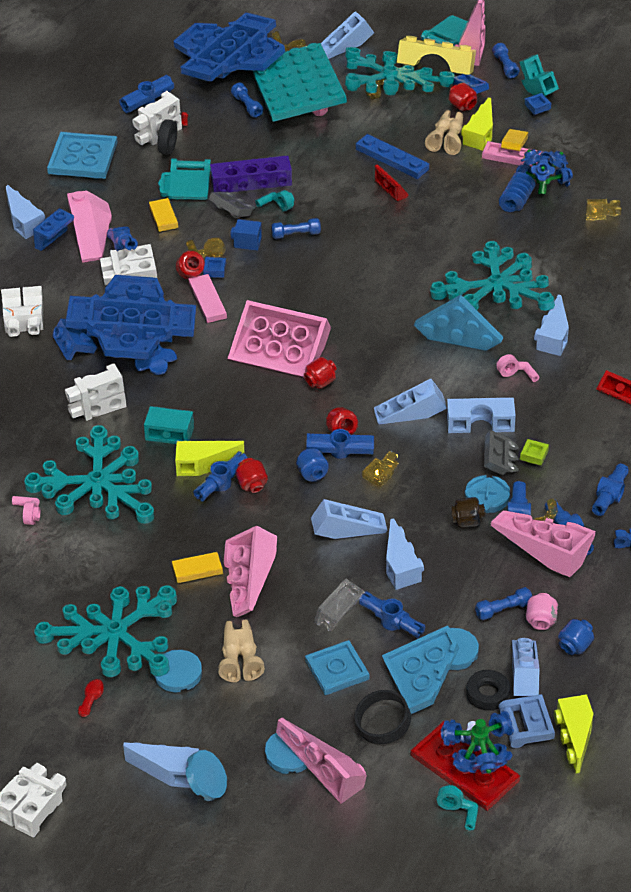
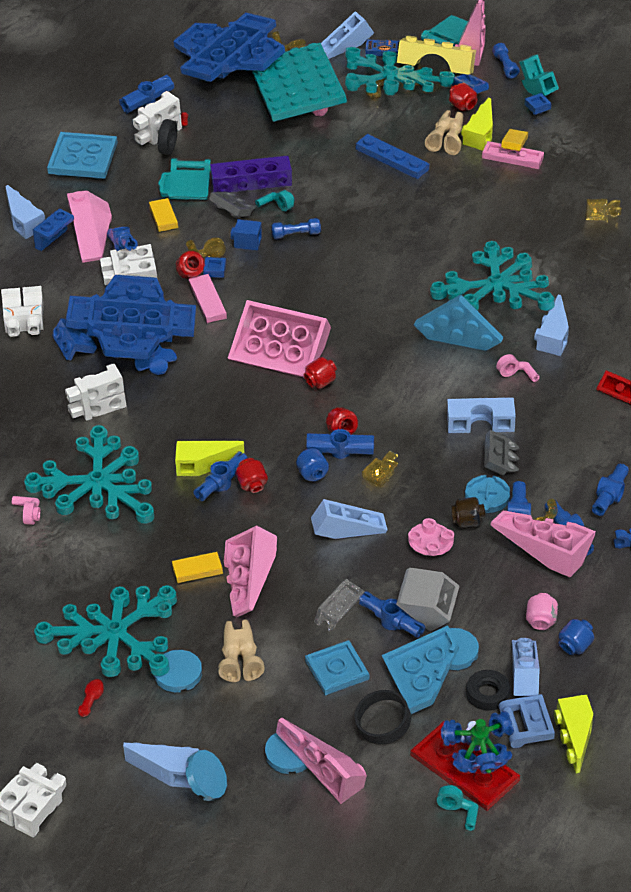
(168, 425): teal brick -> none
(254, 108): blue piece -> none
(377, 47): none -> tile
(389, 184): red slope -> none
(401, 562): light blue slope -> none
(412, 404): light blue slope -> none
(428, 597): none -> light grey slope
(431, 538): none -> bright pink dish
(486, 609): blue piece -> none
(517, 192): blue piece -> none
(534, 452): lime plate -> none
(545, 168): blue plant -> none

